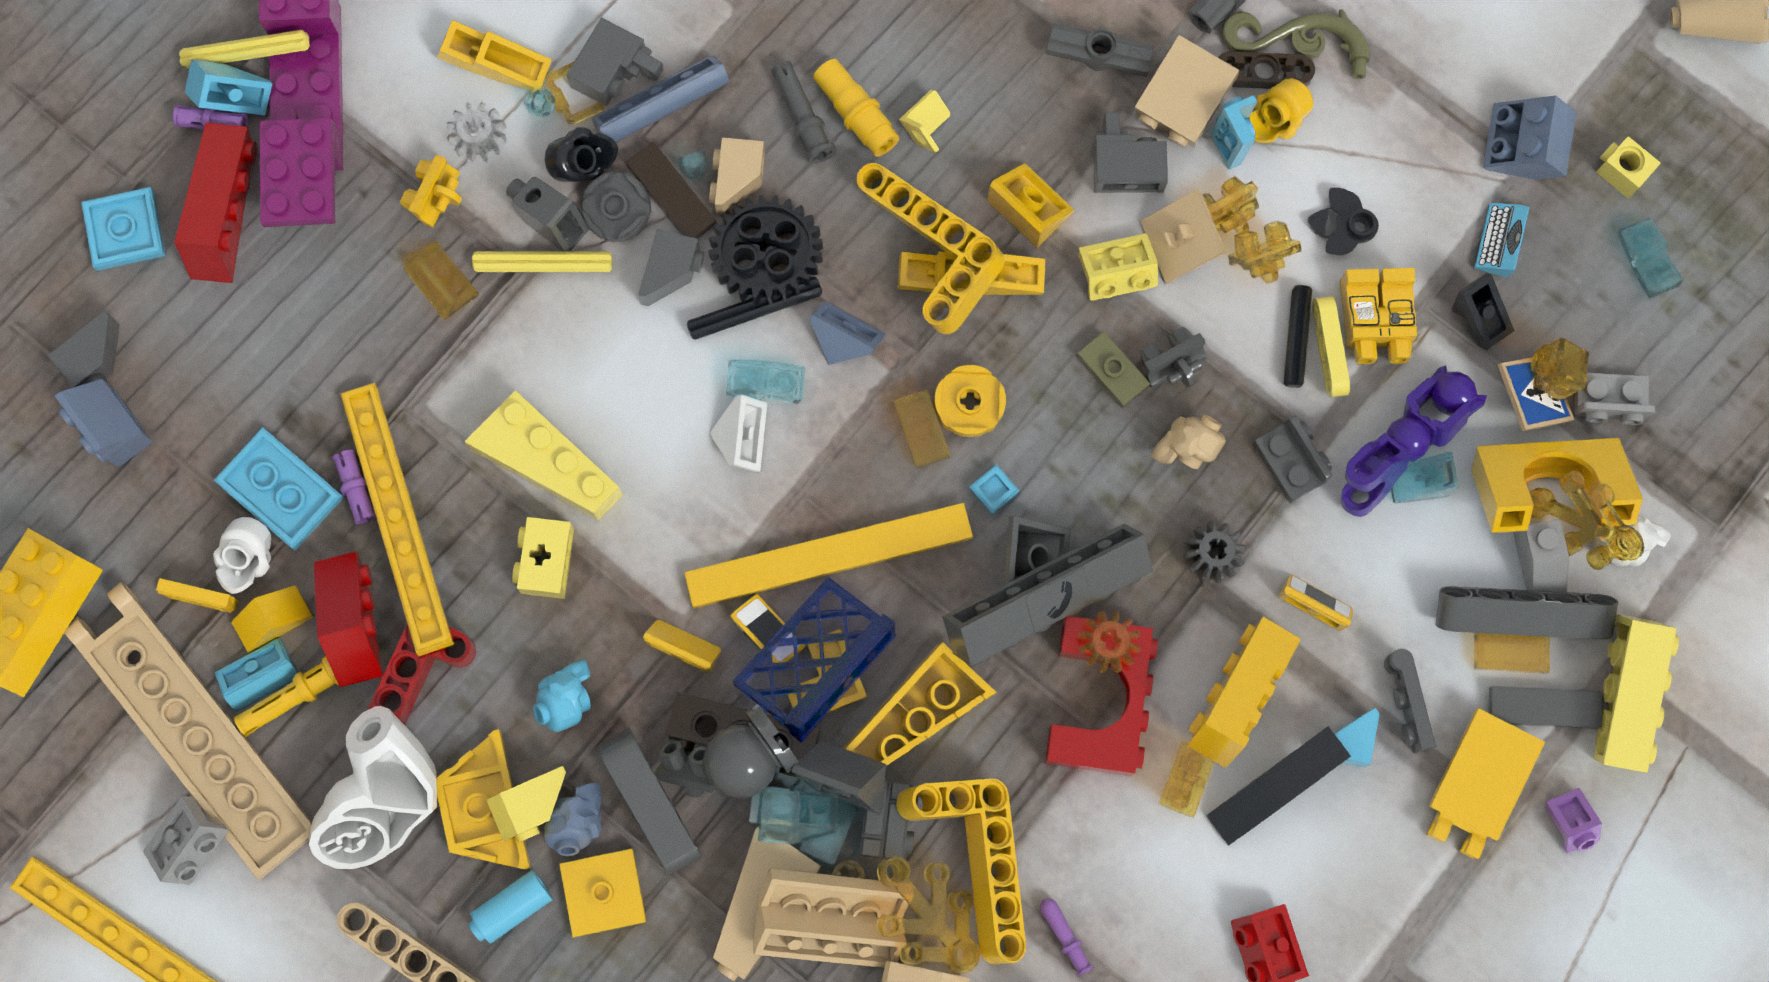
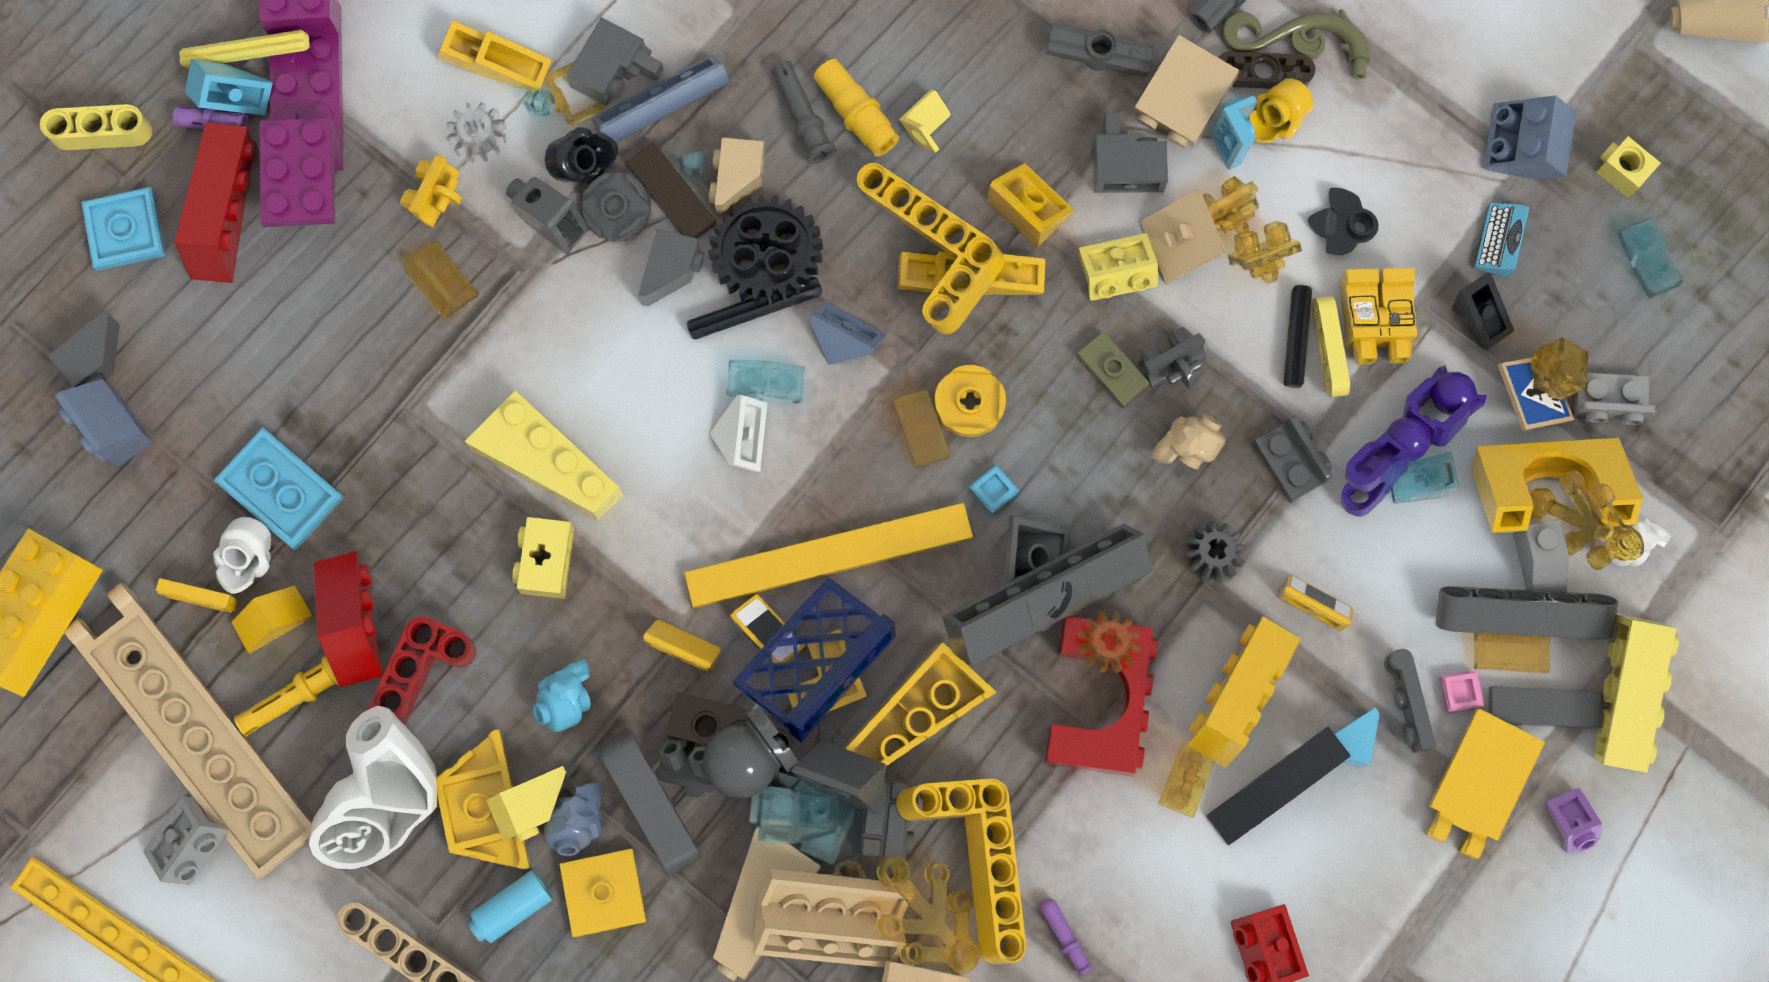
(82, 119): none -> light yellow beam
(256, 674): medium azure slope -> none
(354, 487): medium lavender pin -> none
(397, 520): yellow tile -> none
(542, 261): light yellow axle -> none
(1461, 691): none -> bright pink tile

